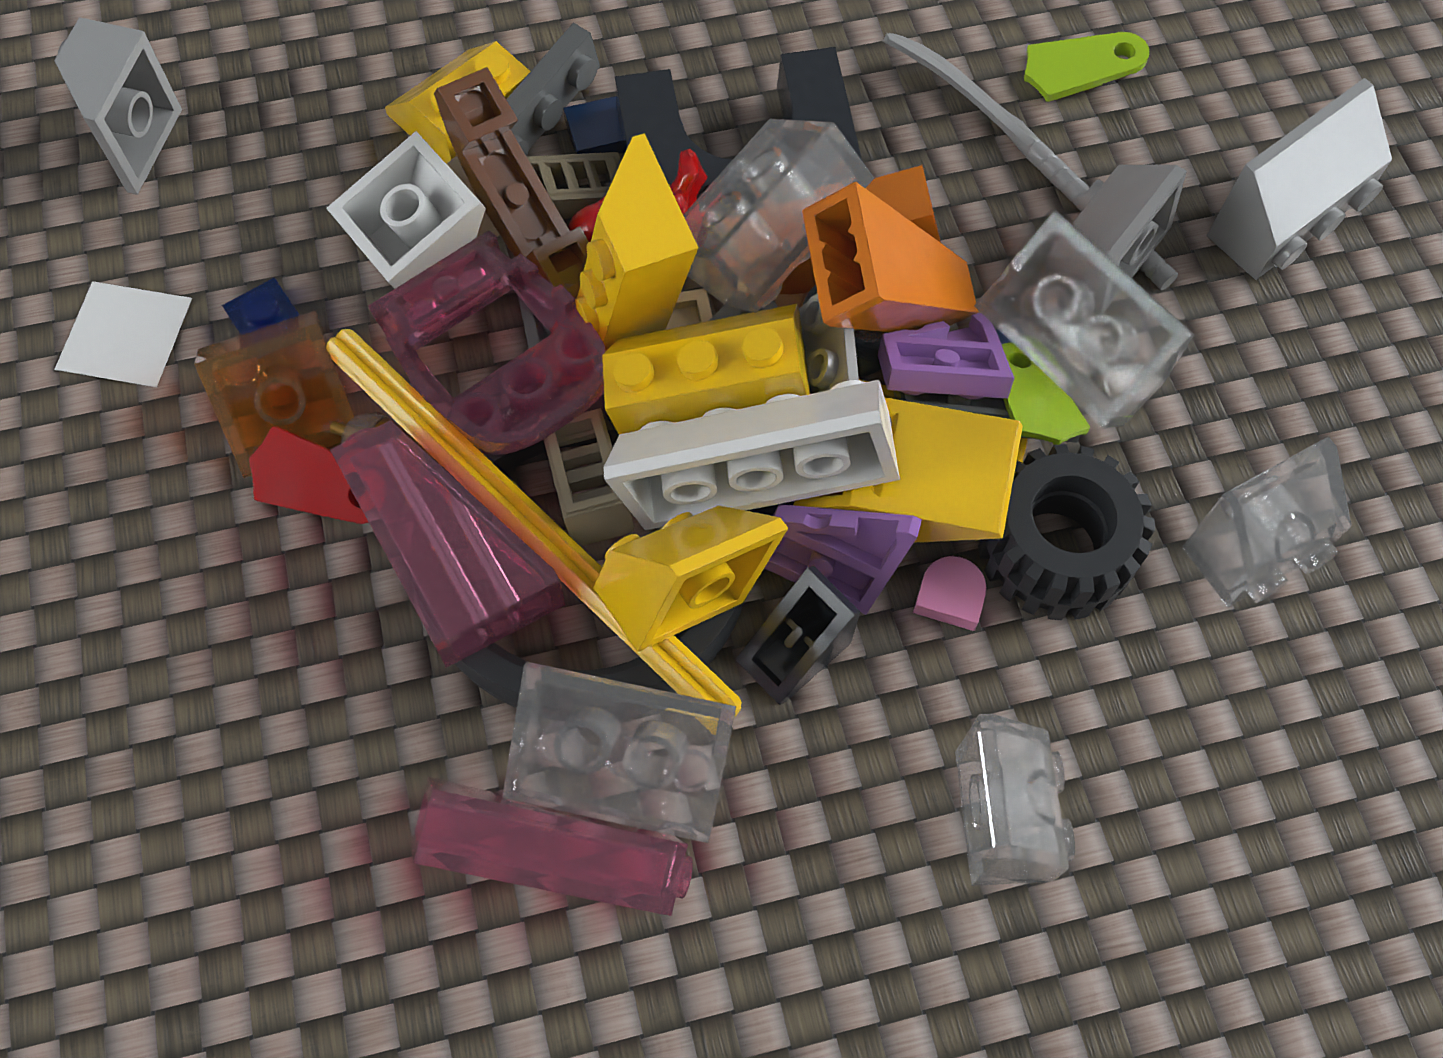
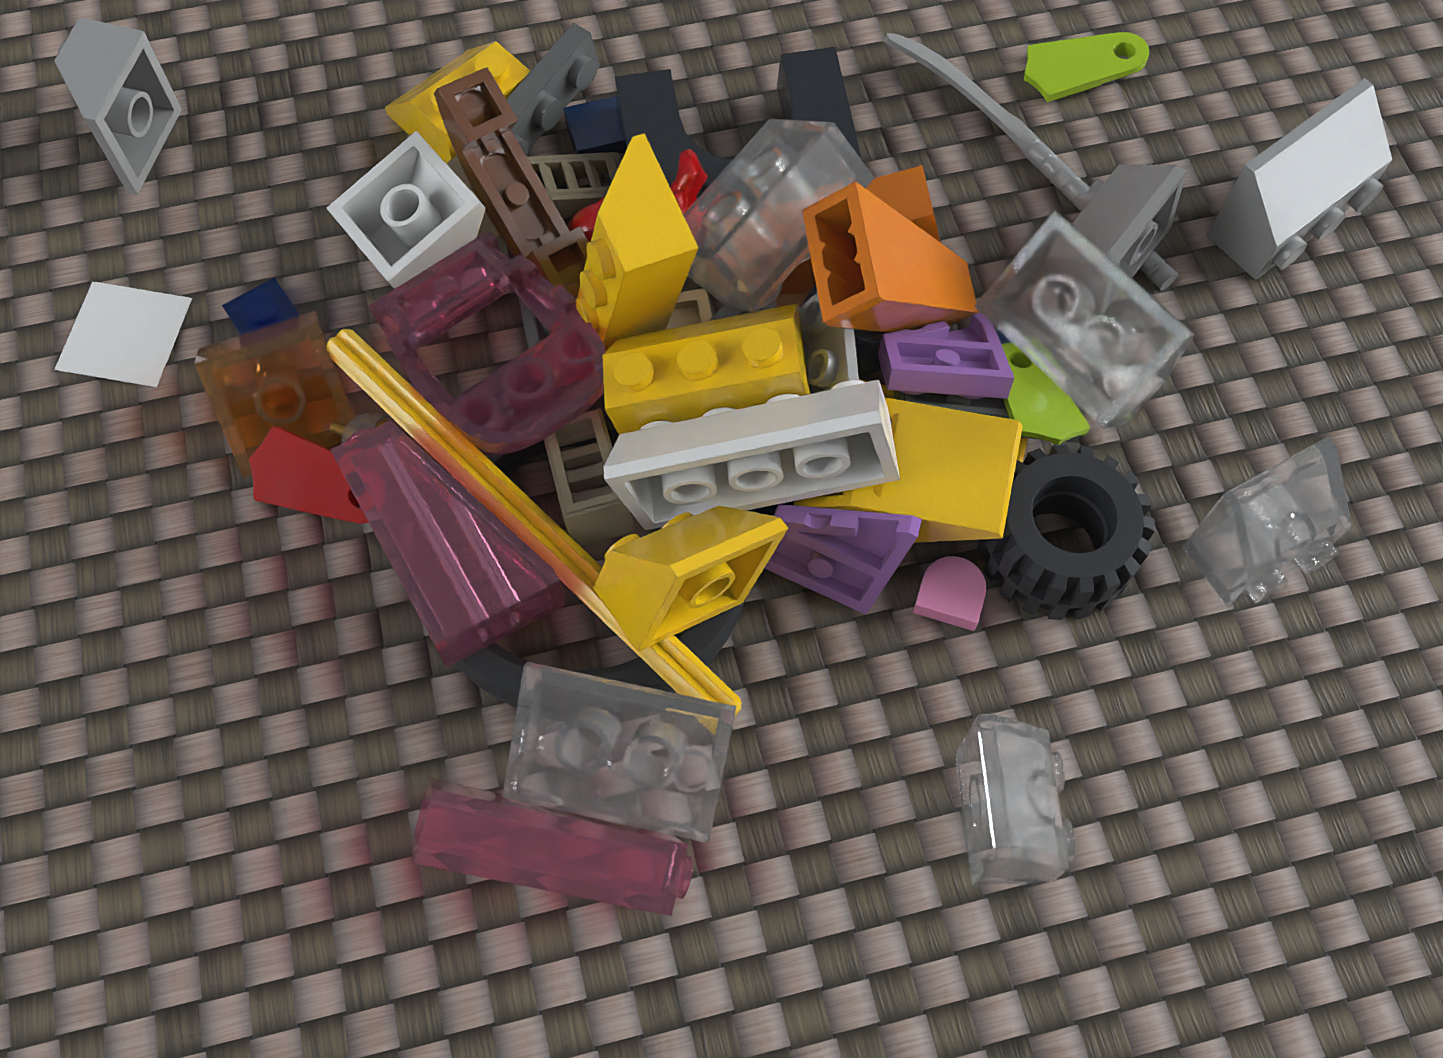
(800, 636): black slope -> none

